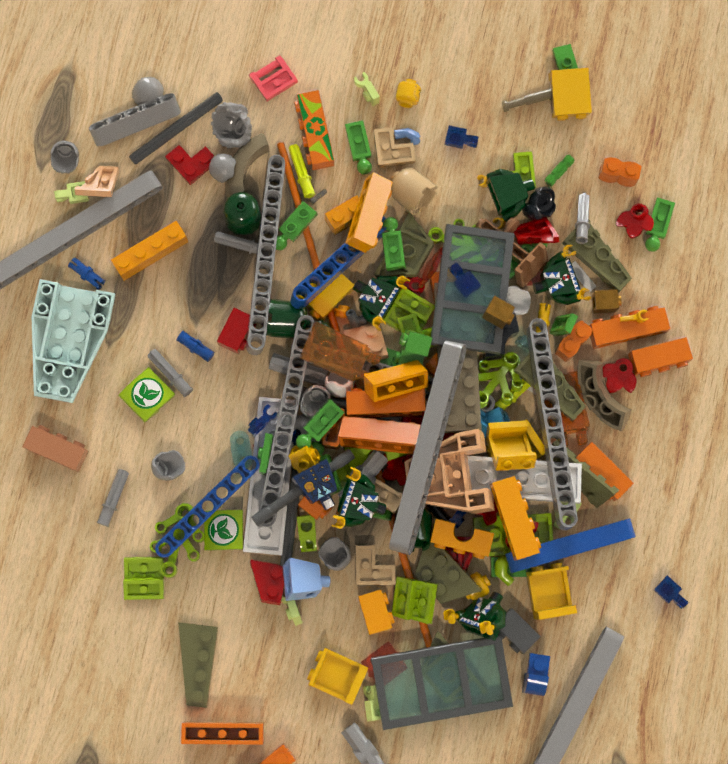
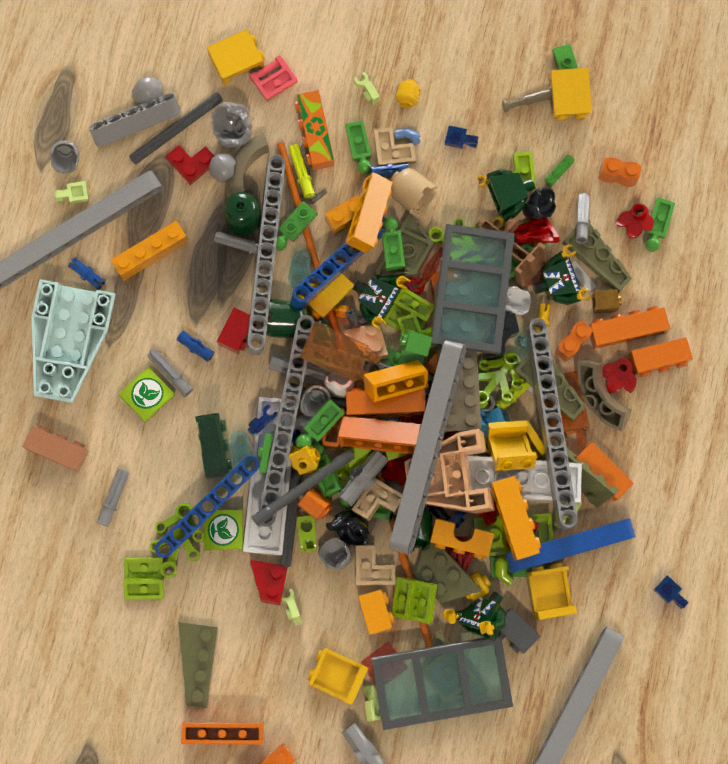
(99, 183): light nougat wing -> none
(168, 465): light grey hair -> none
(214, 445): none -> clear green wedge
(235, 55): none -> yellow panel
(297, 269): none -> clear light blue plate
(303, 579): light blue torso -> none
(317, 484): dark blue torso -> none
(349, 528): none -> black hair
(357, 501): torso -> none
(386, 170): none -> blue pin
(465, 282): clear blue plate -> none
(499, 312): pearl gold brick -> none
(537, 675): blue brick -> none
(563, 324): bright green plate -> none
(637, 317): yellow hand -> none

